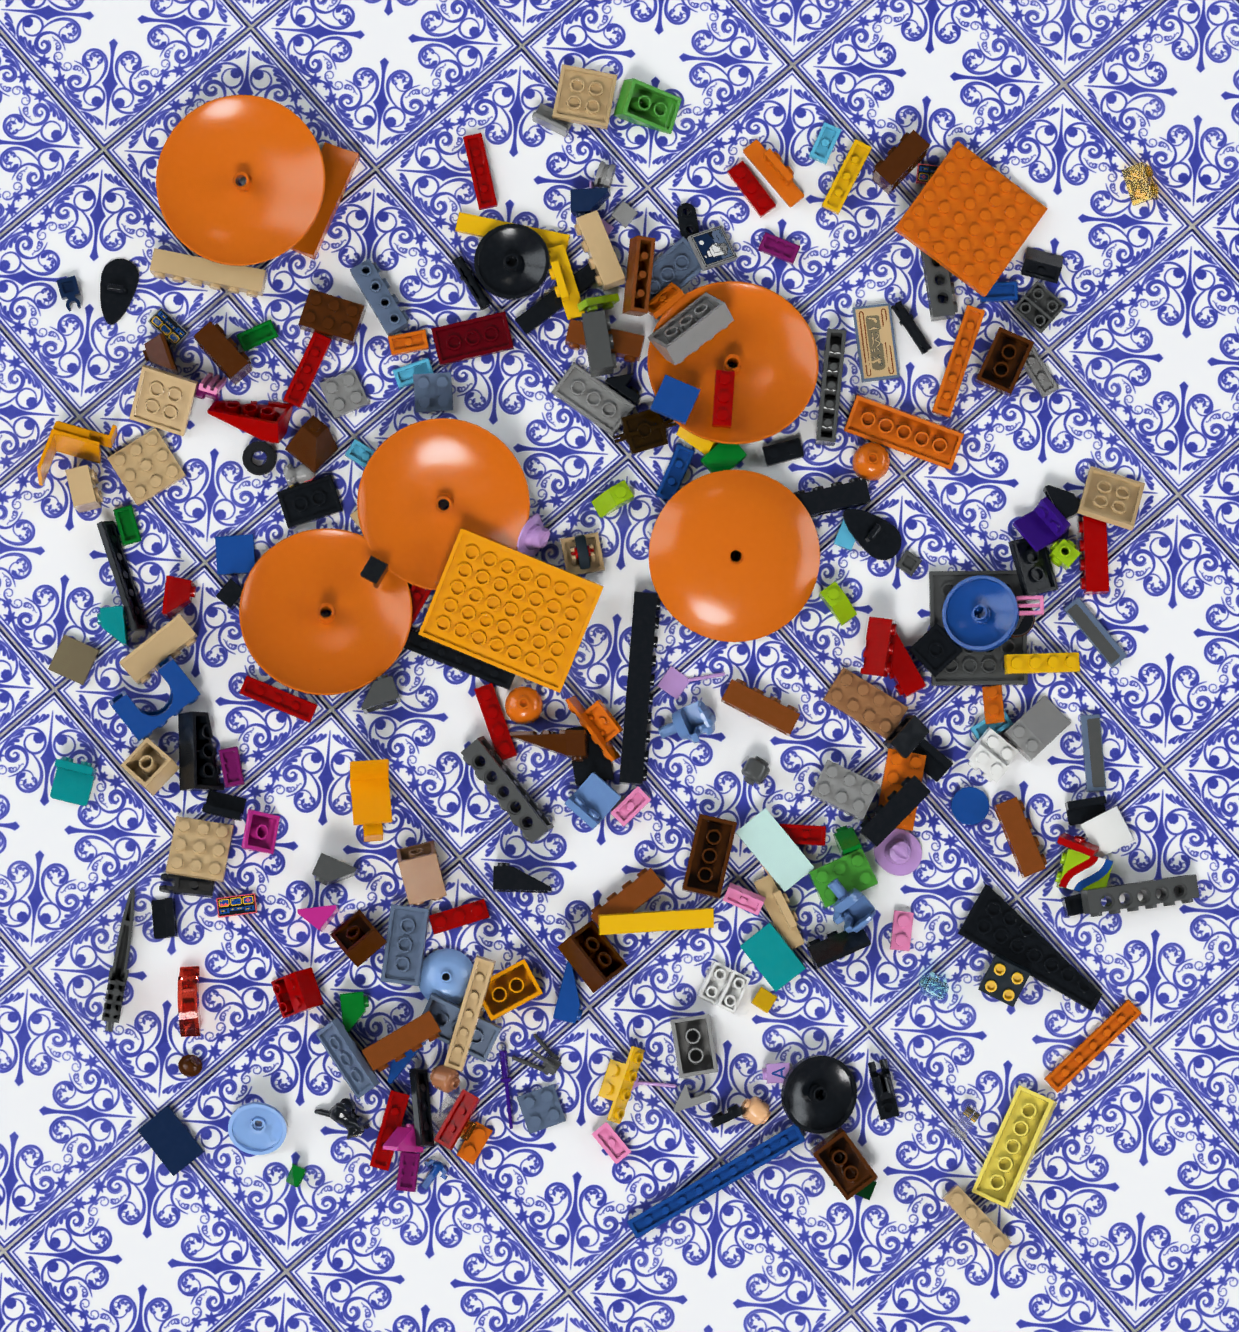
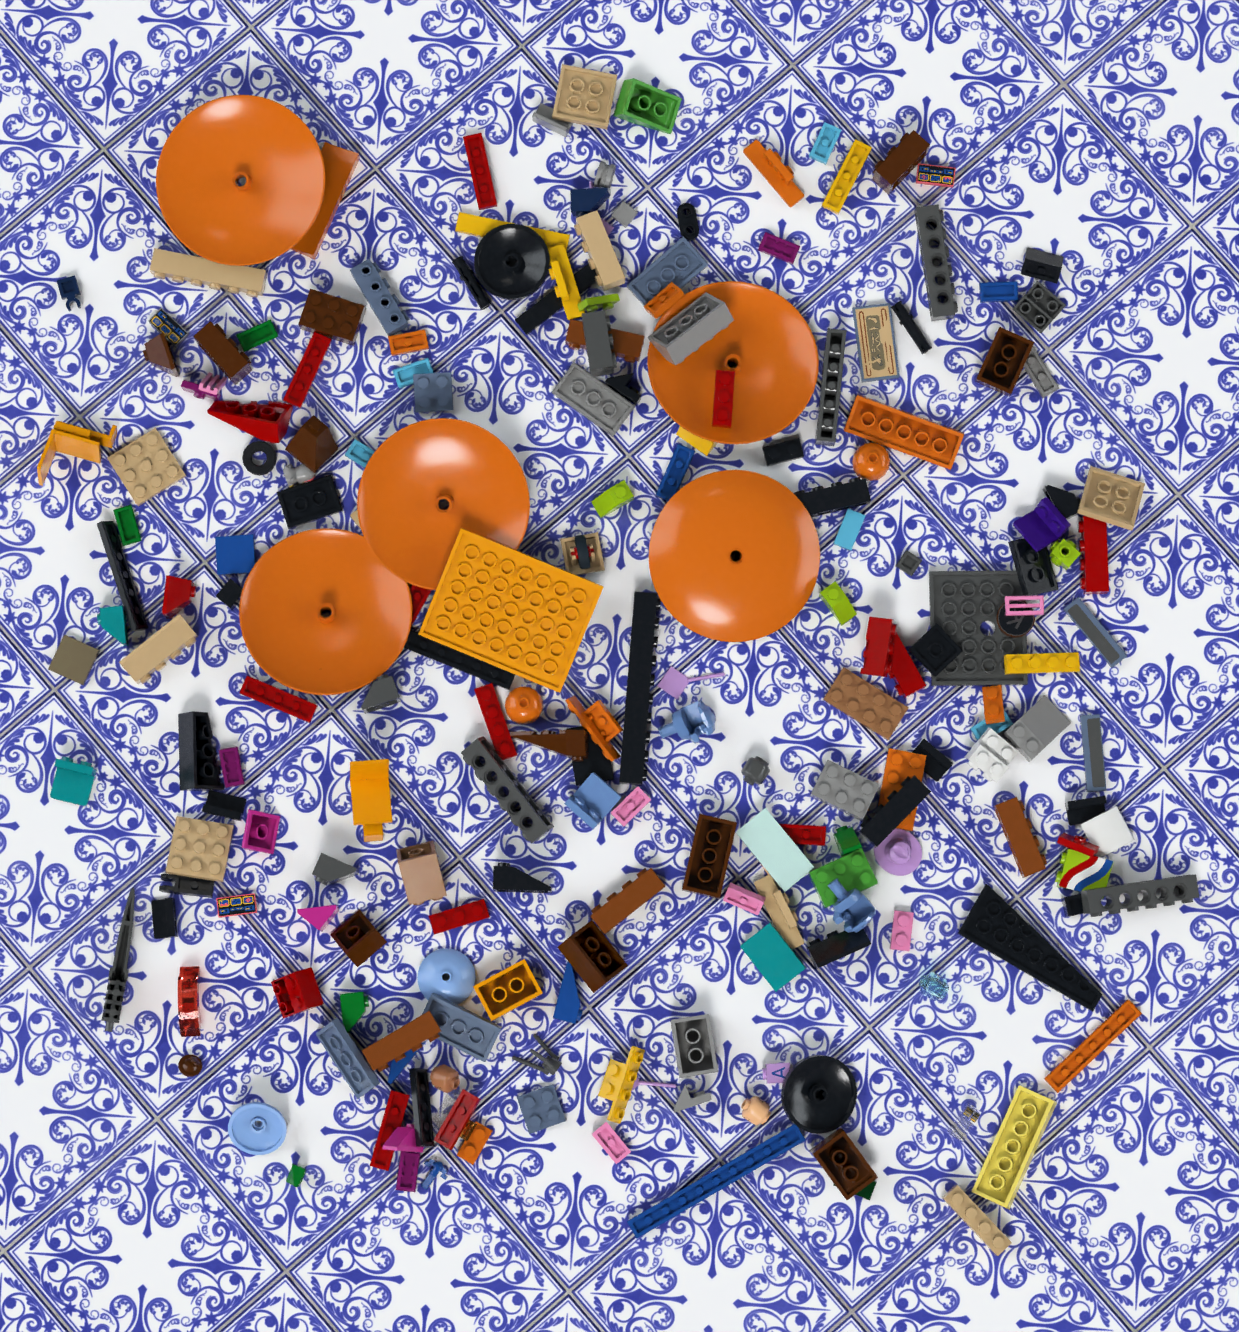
(83, 488): tan brick -> none
(117, 288): black shield -> none
(144, 722): blue arch -> none
(150, 766): tan brick -> none
(163, 400): tan plate -> none
(171, 1140): dark blue tile -> none
(344, 394): light grey plate -> none
(345, 1115): black animal -> none
(374, 571): black panel -> none
(405, 945): sand blue plate -> none
(469, 1013): tan plate -> none
(472, 338): dark red plate -> none
(505, 1079): dark purple sword -> none
(533, 536): lavender hat -> none
(638, 275): dark orange brick -> none
(644, 431): dark brown plate -> none
(656, 921): yellow tile -> none
(675, 399): blue tile -> none
(712, 248): tile -> none
(720, 1118): black plate -> none
(723, 457): green piece -> none
(723, 987): white slope -> none
(751, 189): red plate -> none
(760, 707): dark orange brick -> none
(764, 1000): yellow slope -> none
(873, 533): black shield -> none
(883, 1090): black plate -> none
(907, 736): black panel -> none
(958, 361): orange plate -> none
(969, 806): blue tile -> none
(970, 219): orange plate -> none
(980, 613): blue dish -> none
(1004, 979): black brick -> none
(1140, 183): clear yellow bracket -> none

